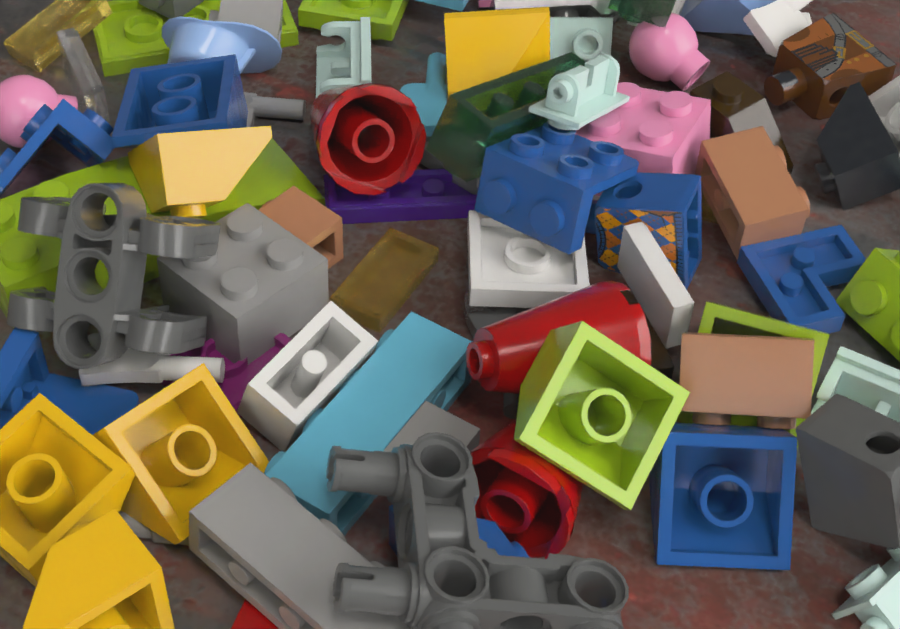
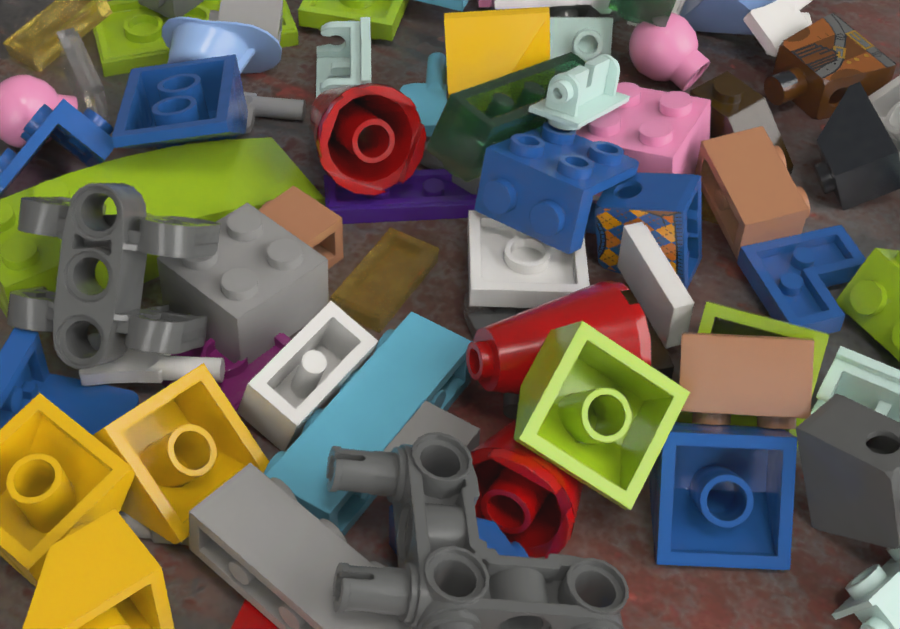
(195, 167): yellow slope -> none

